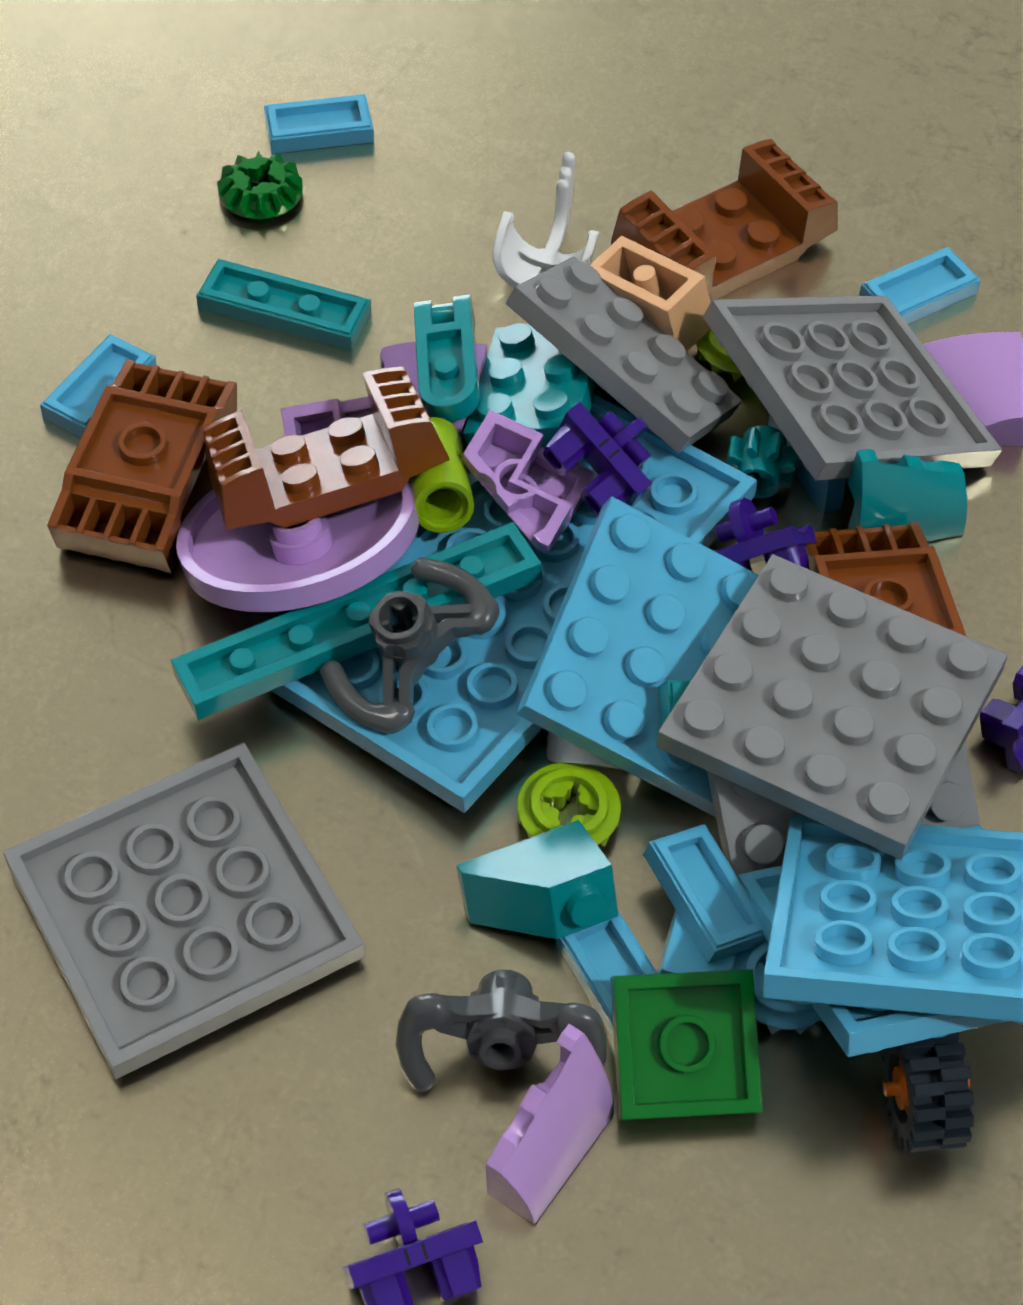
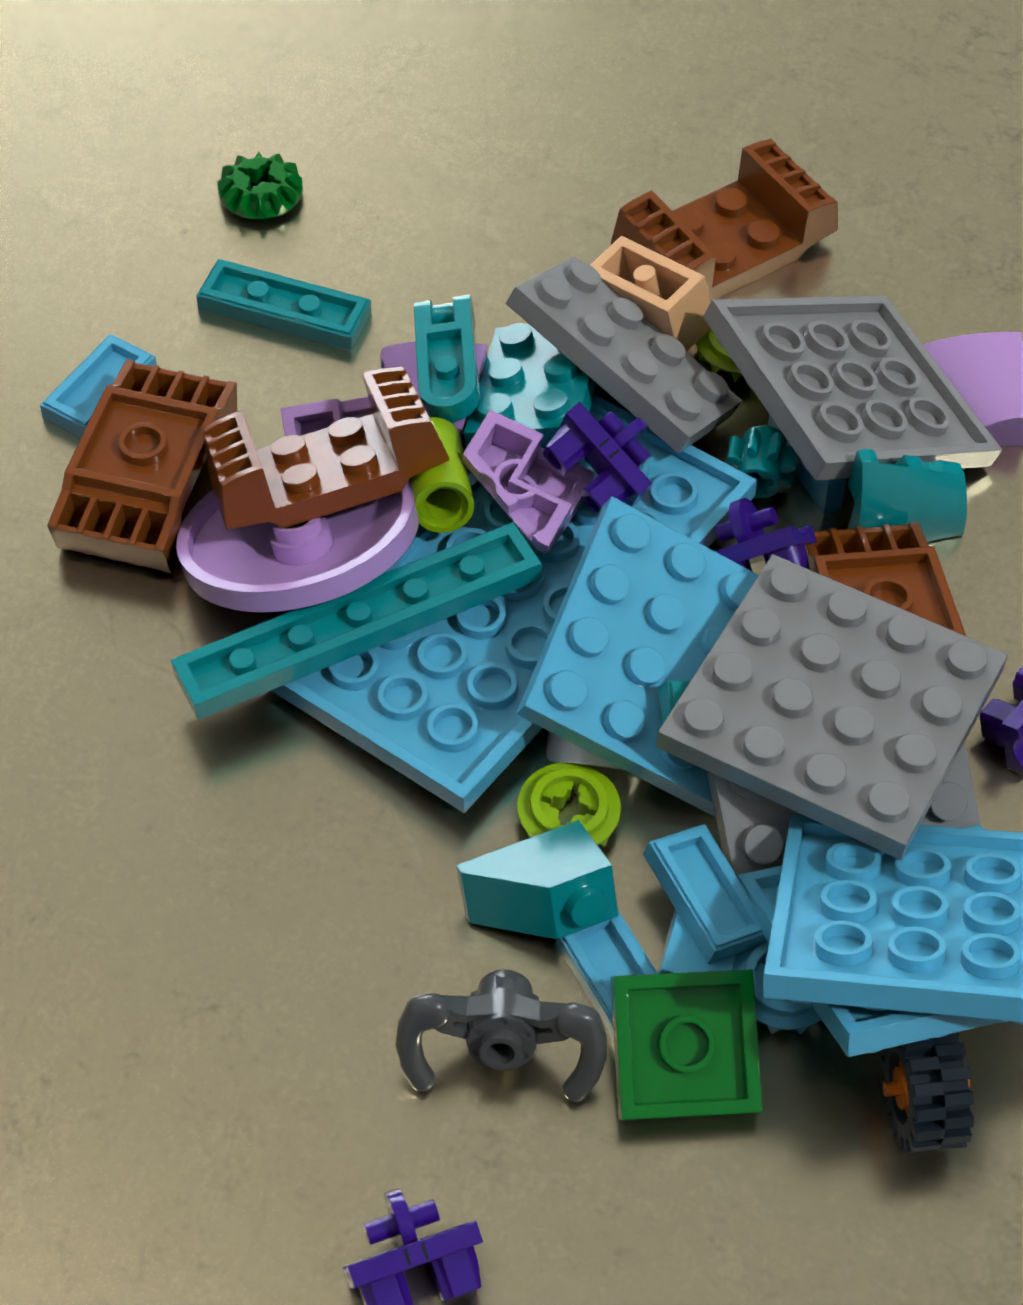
(182, 908): light grey plate -> none
(318, 123): medium azure tile -> none
(410, 641): dark grey piece -> none
(518, 260): white helmet -> none
(551, 1129): lavender slope -> none
(925, 285): medium azure tile -> none

